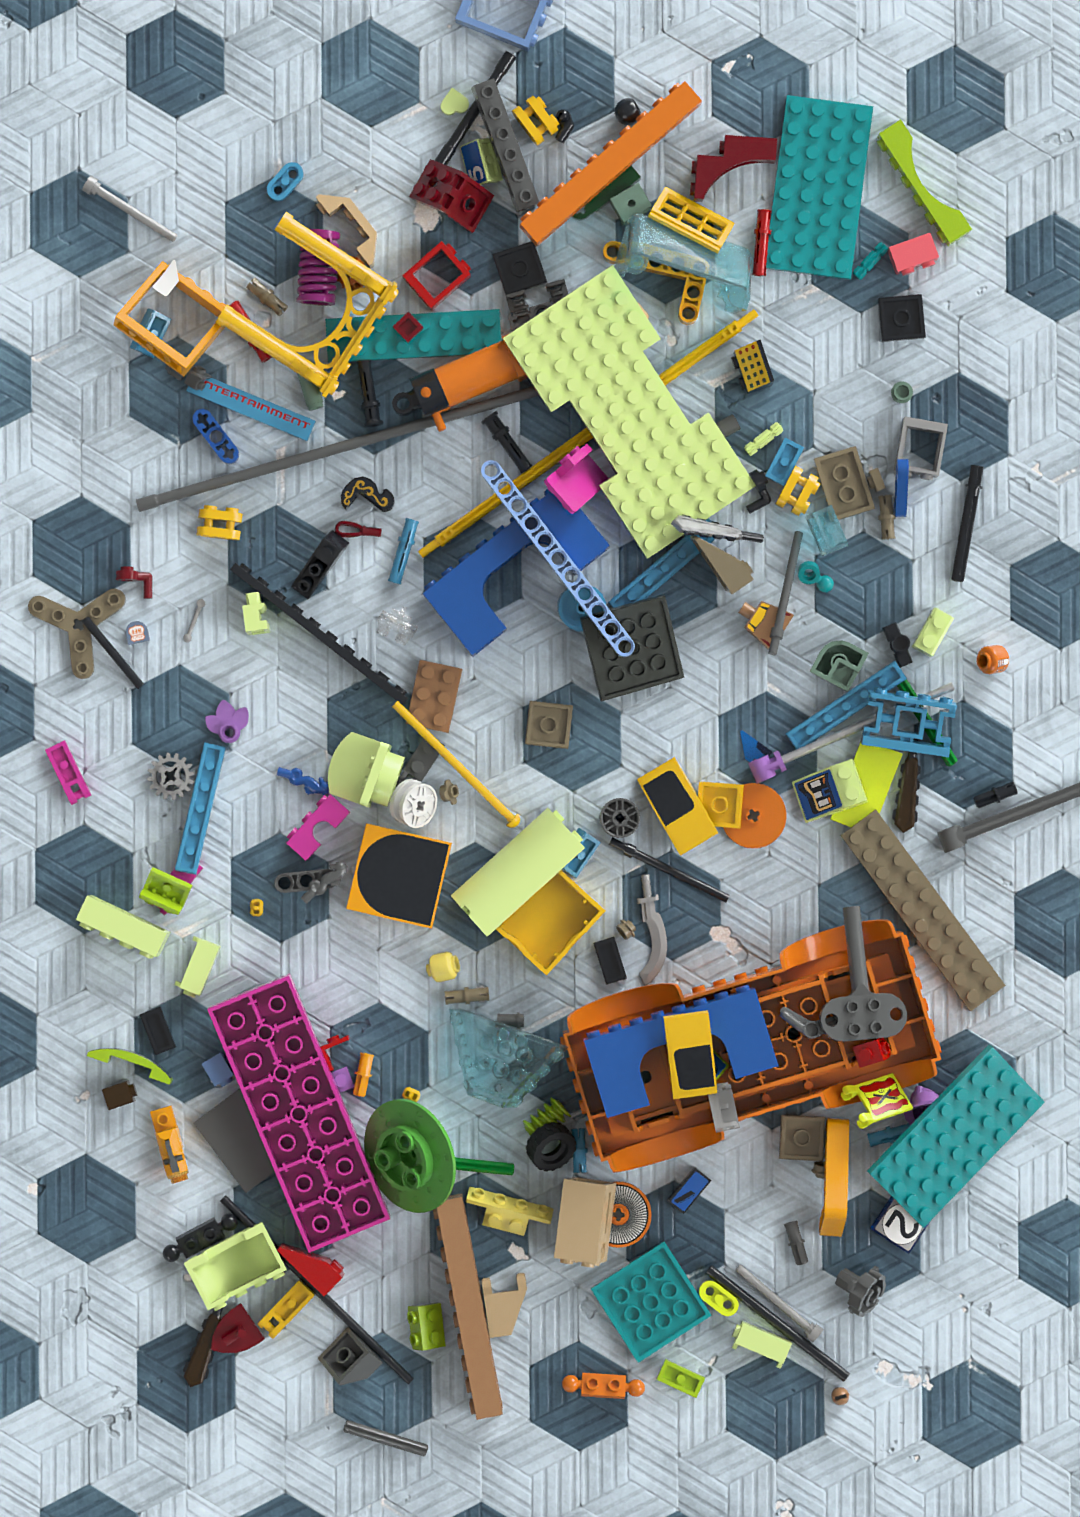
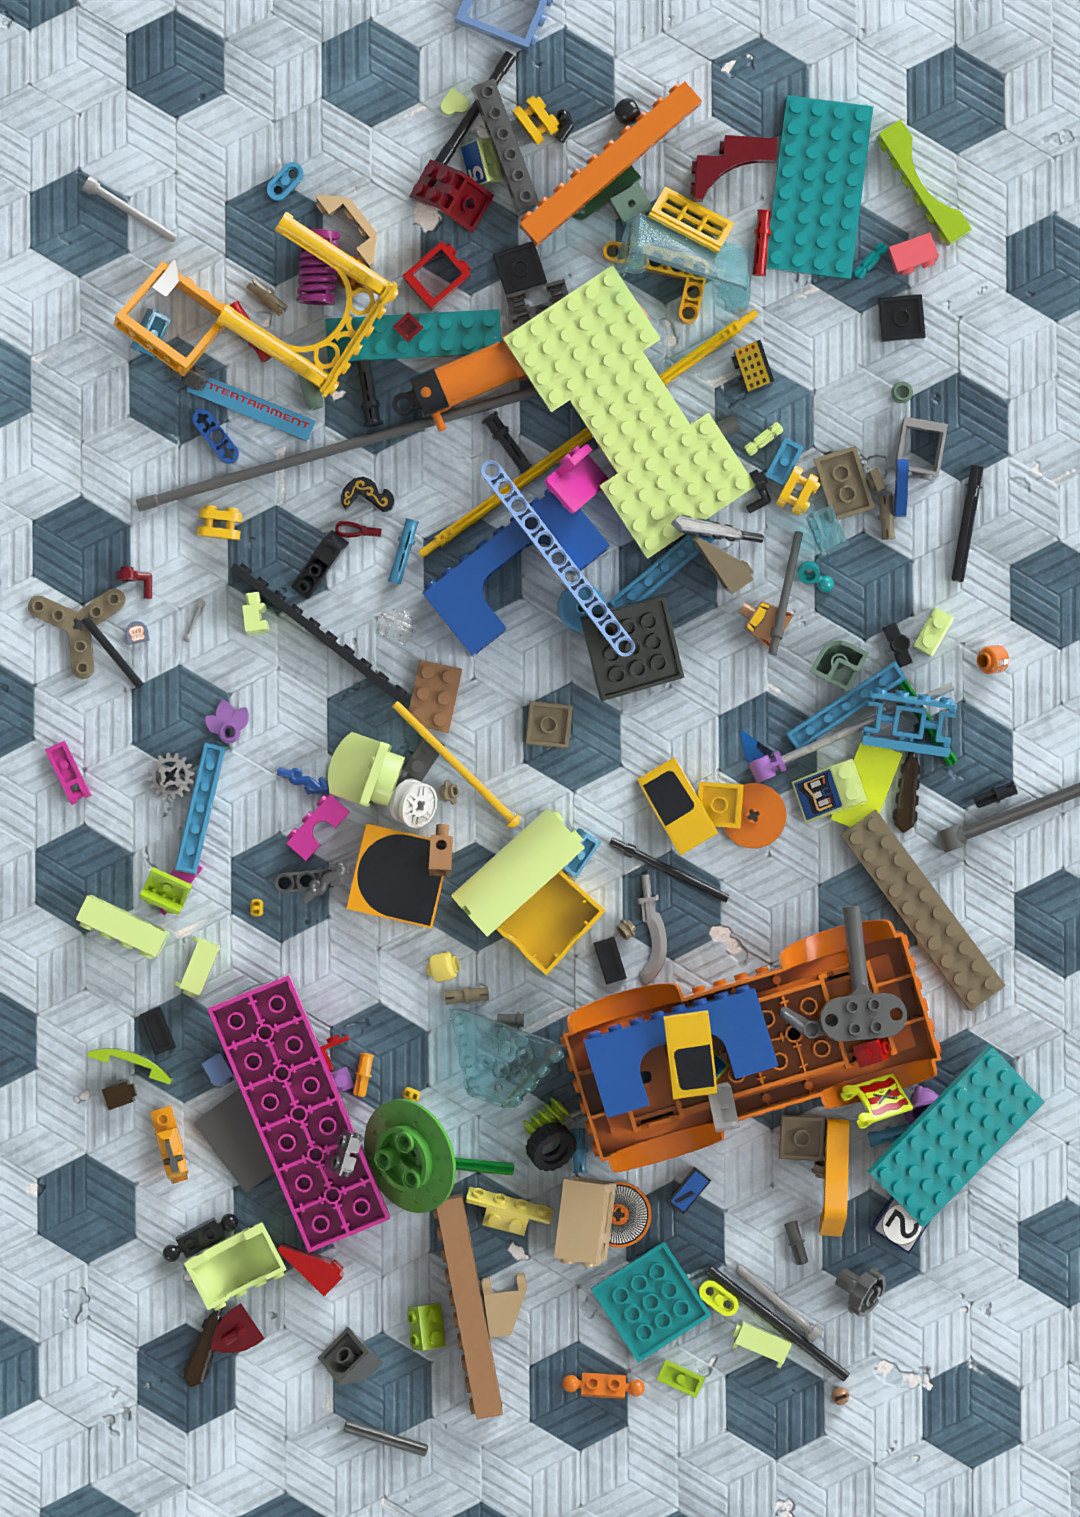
(286, 1308): yellow plate -> none
(342, 1314): black piece -> none
(347, 1143): none -> dark grey hinge
(441, 860): none -> medium nougat torso
(611, 825): dark grey wheel -> none

